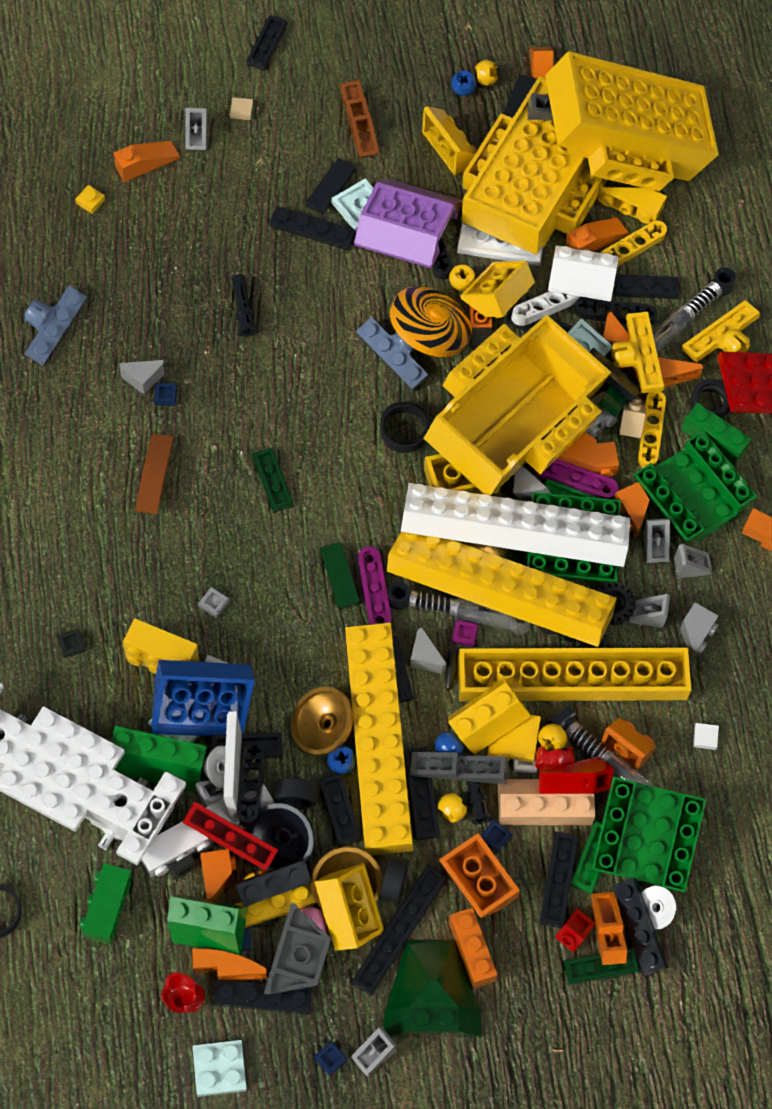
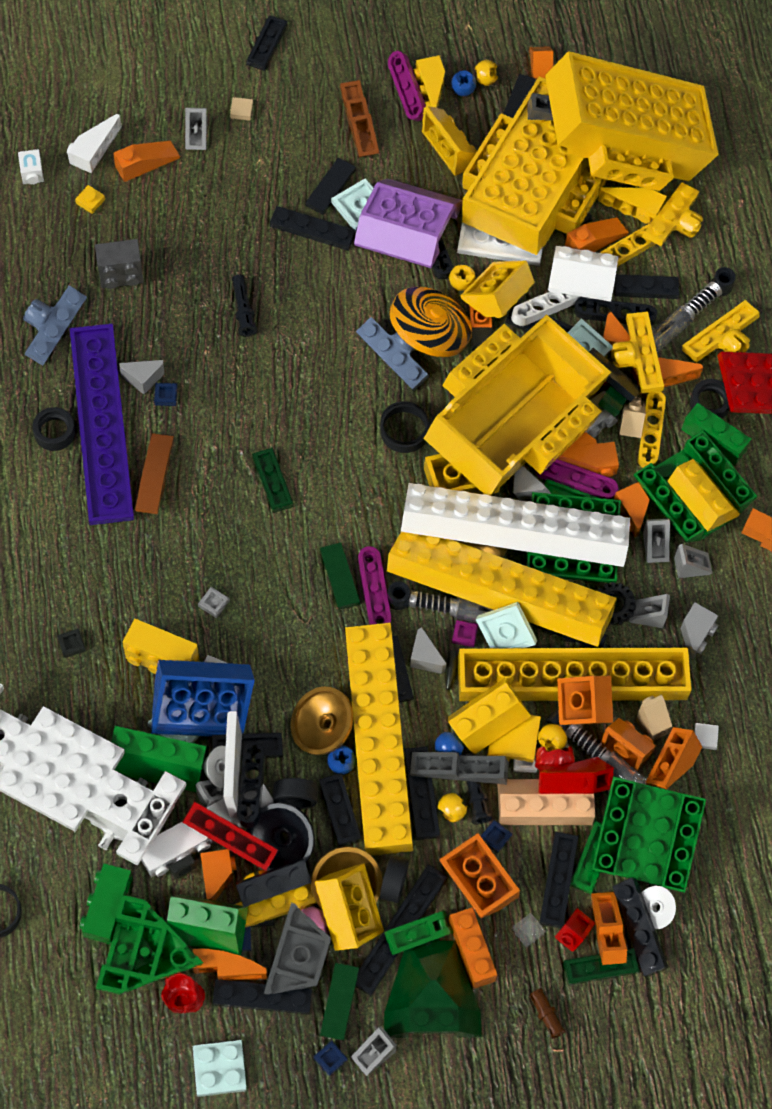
(30, 166): none -> white brick
(46, 415): none -> black tyre
(92, 144): none -> white slope
(101, 425): none -> dark purple plate
(119, 263): none -> flat silver brick
(142, 949): none -> green wedge
(339, 1001): none -> dark green tile
(406, 85): none -> magenta plate
(417, 932): none -> green plate
(431, 76): none -> yellow slope
(506, 628): none -> light aqua plate
(528, 930): none -> clear plate
(547, 1013): none -> reddish brown pin
(585, 700): none -> orange slope
(654, 717): none -> tan slope
(675, 758): none -> orange slope
(676, 216): none -> yellow plate
(702, 495): none -> yellow slope

